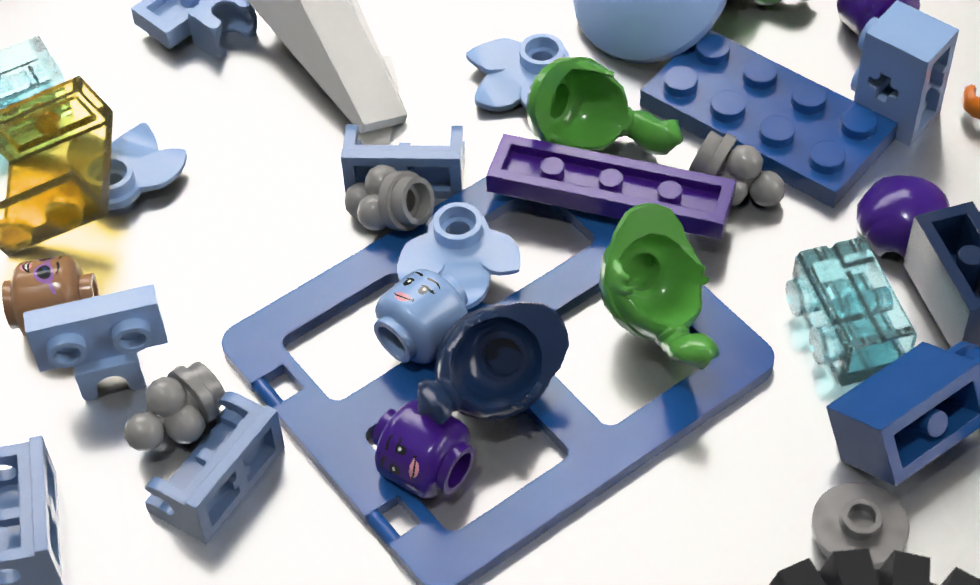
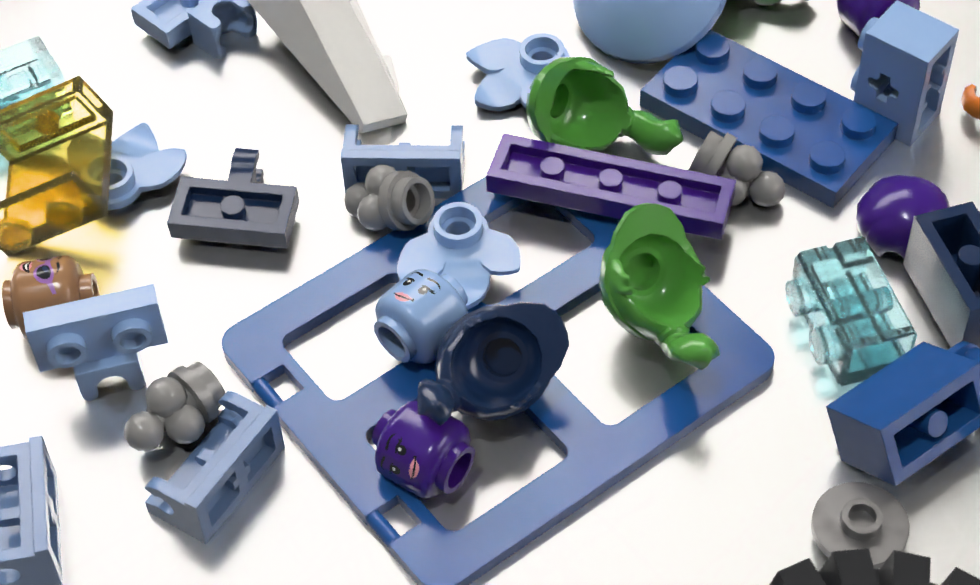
(235, 208): none -> plate

